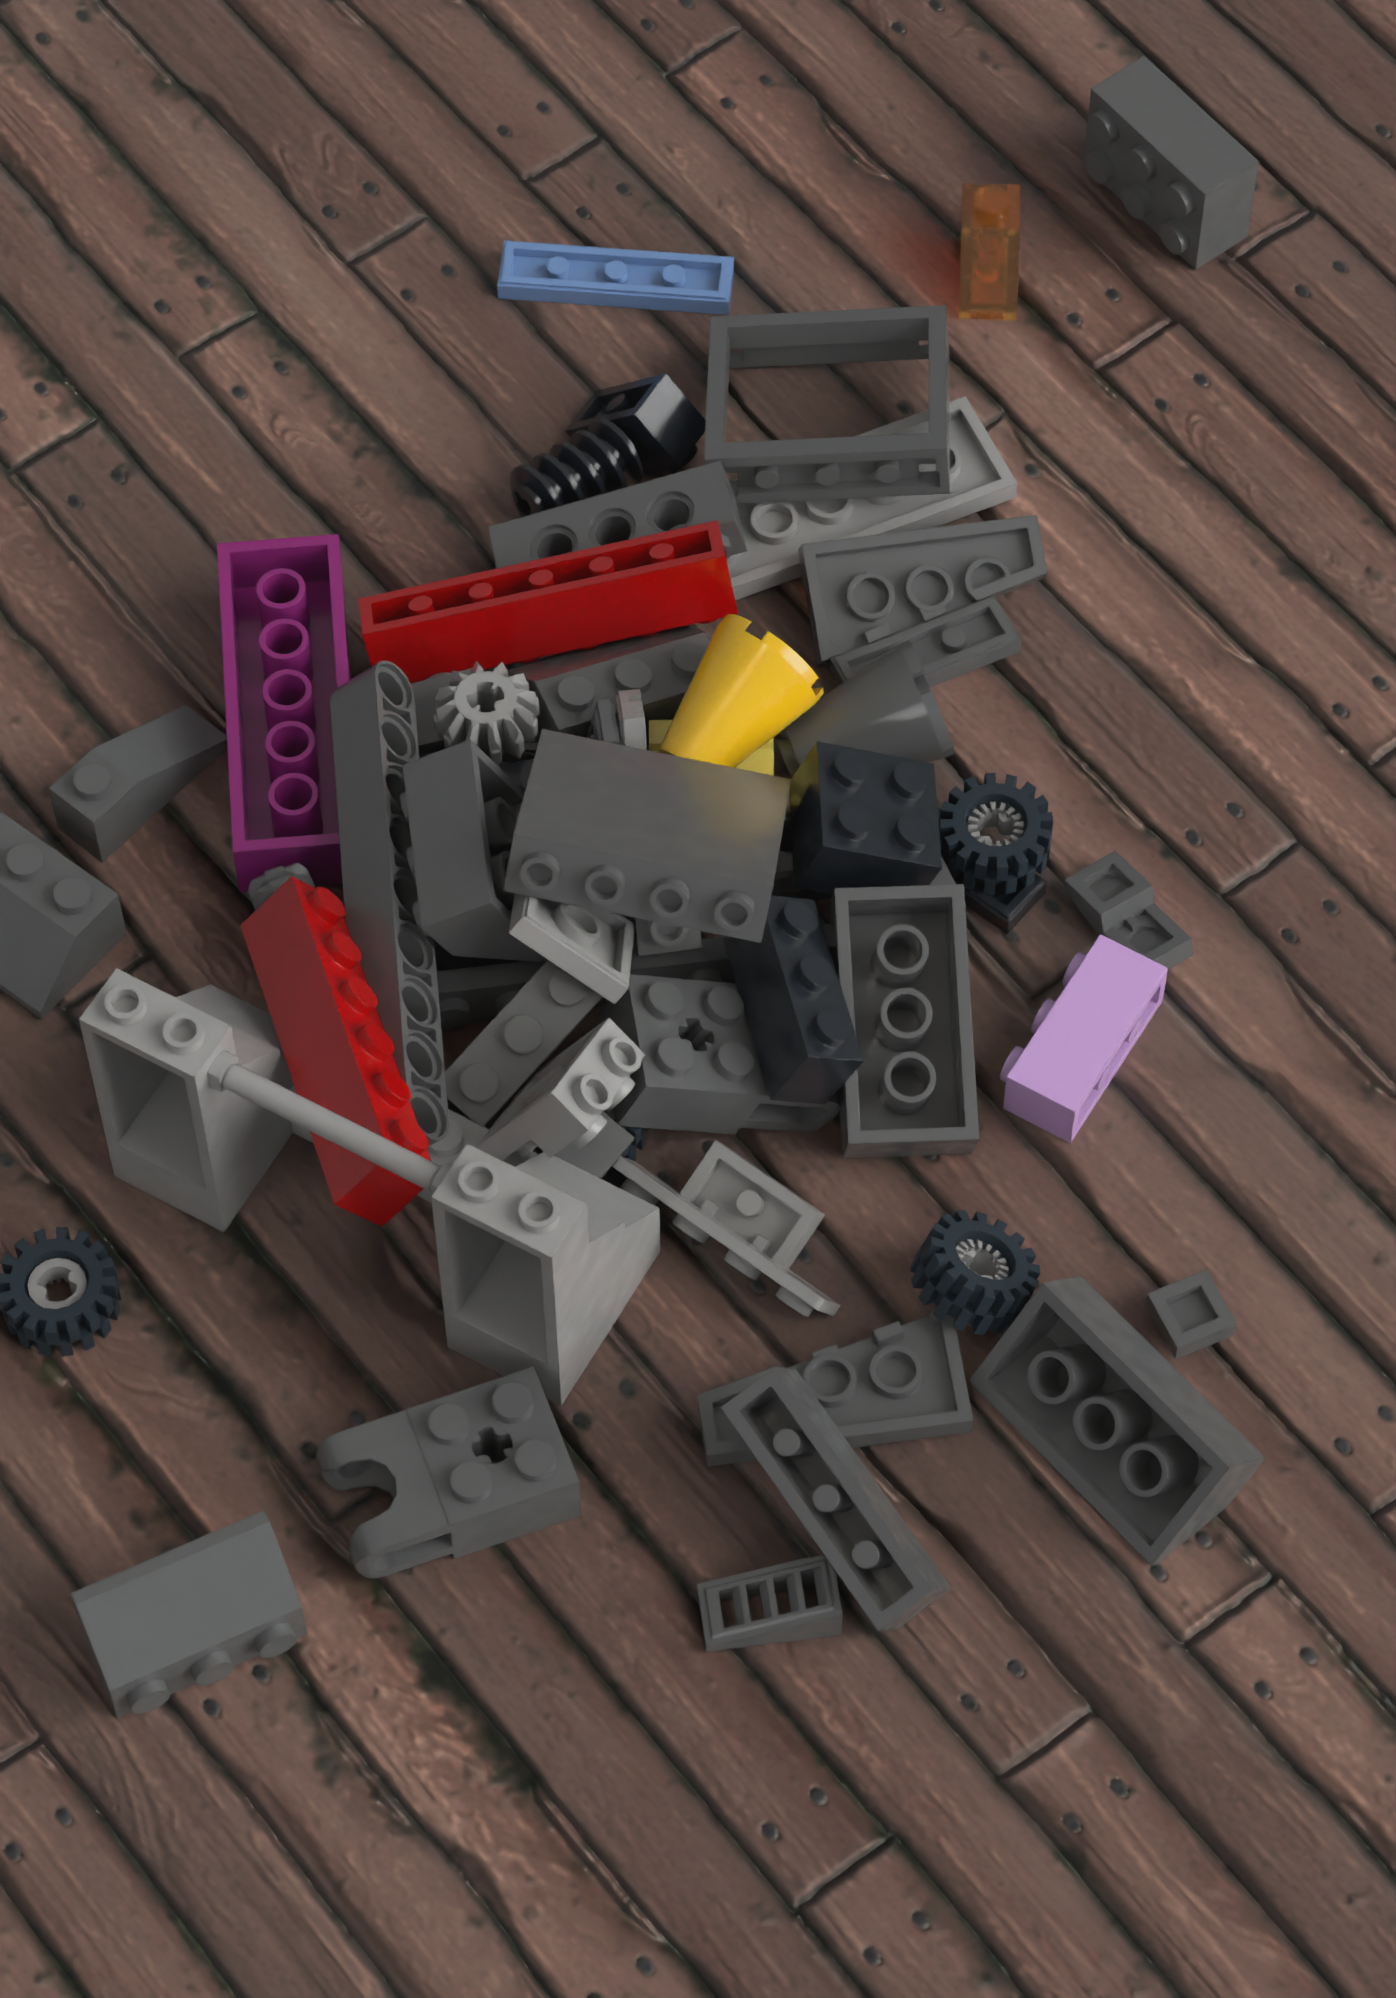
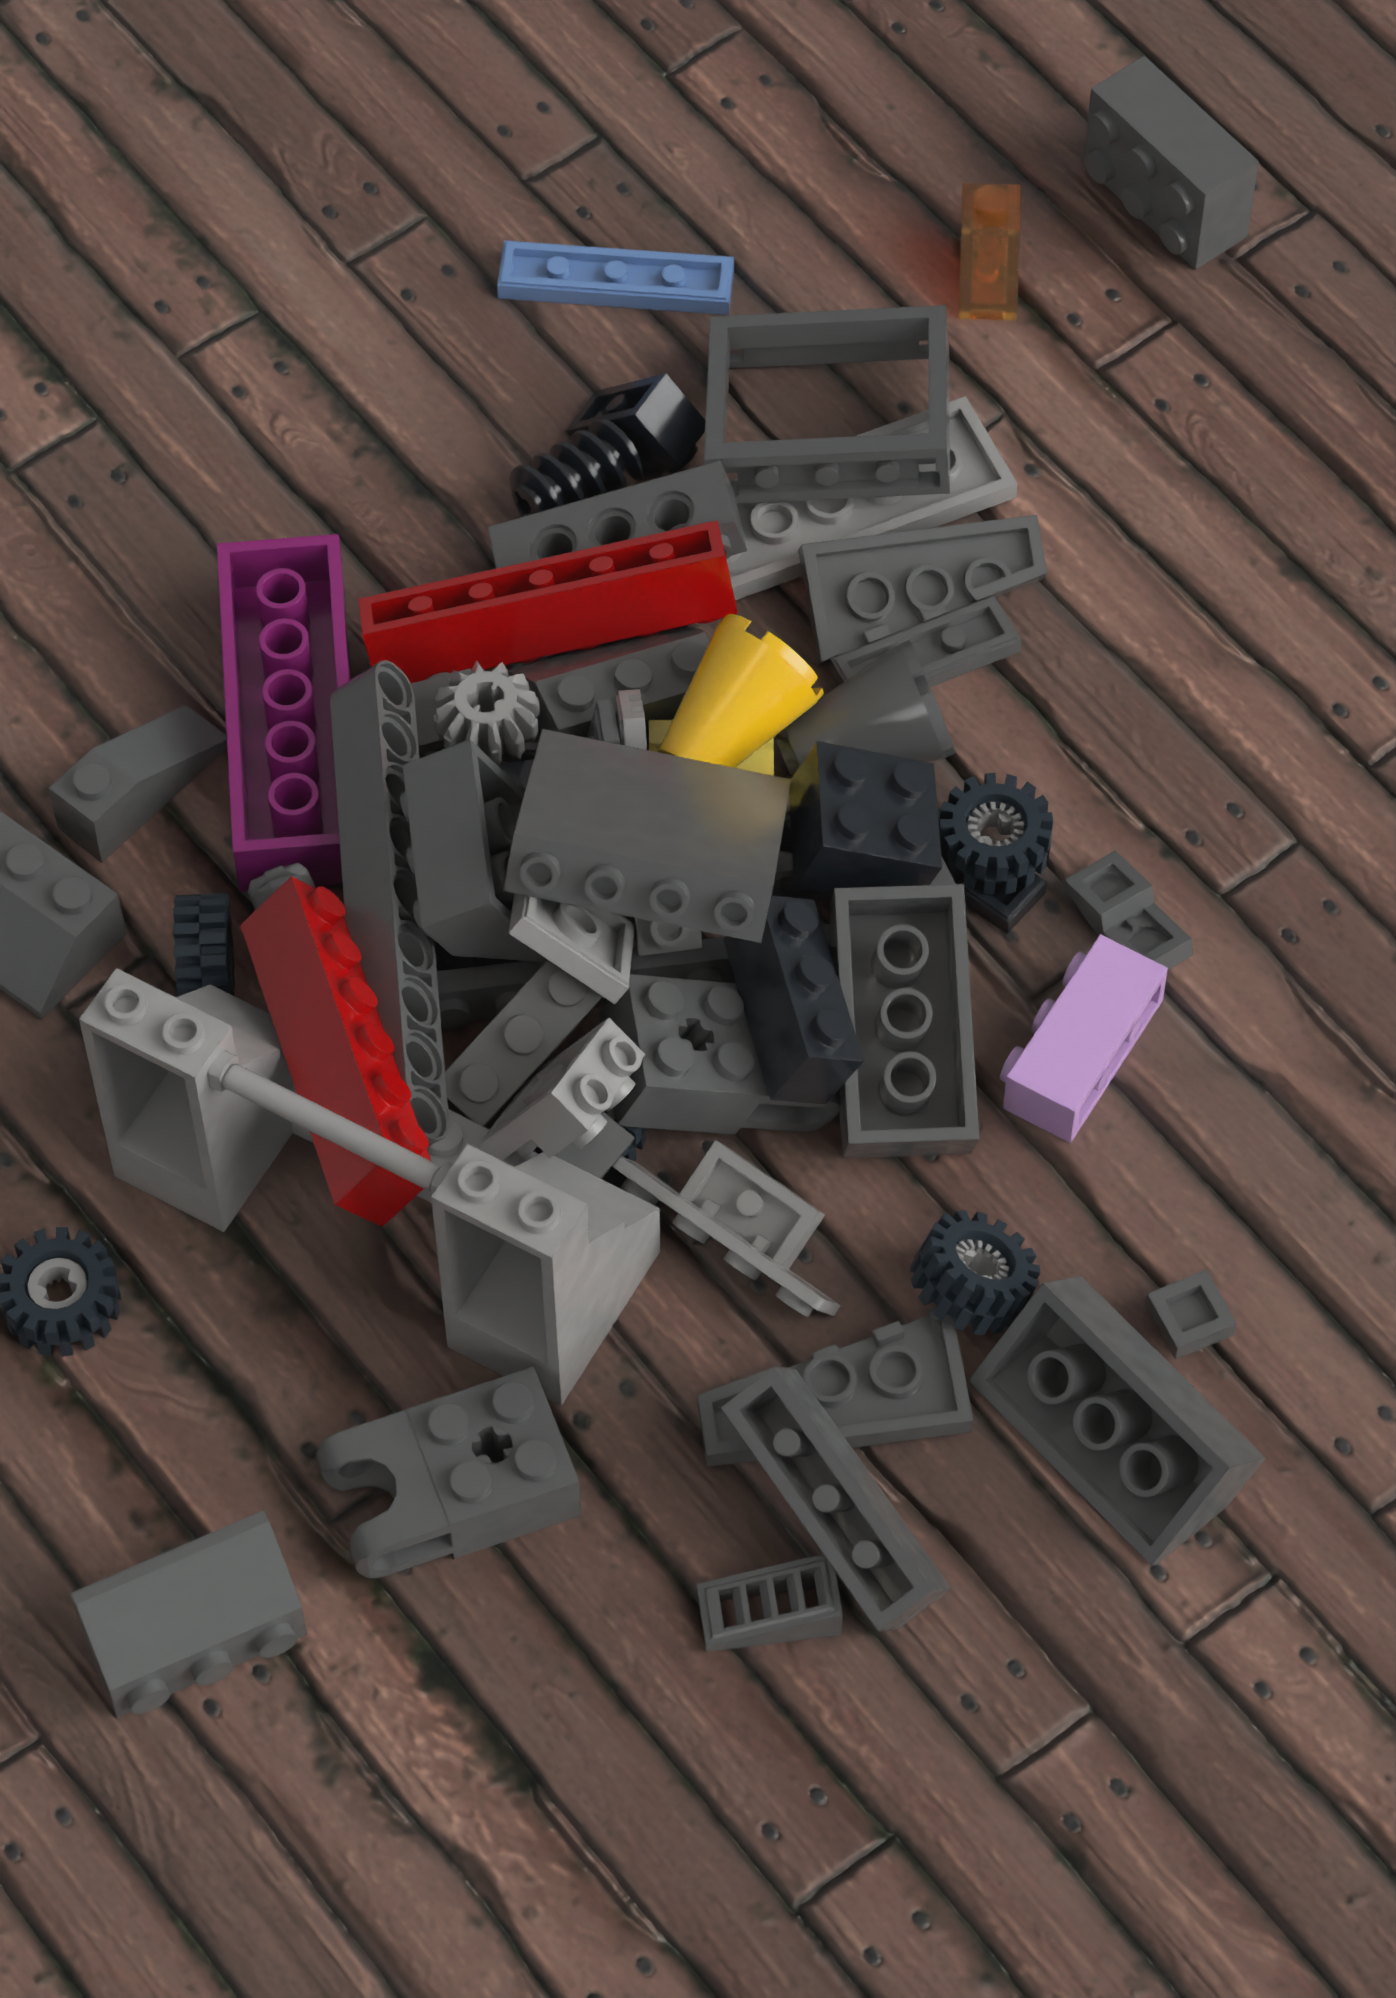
(203, 942): none -> black bush

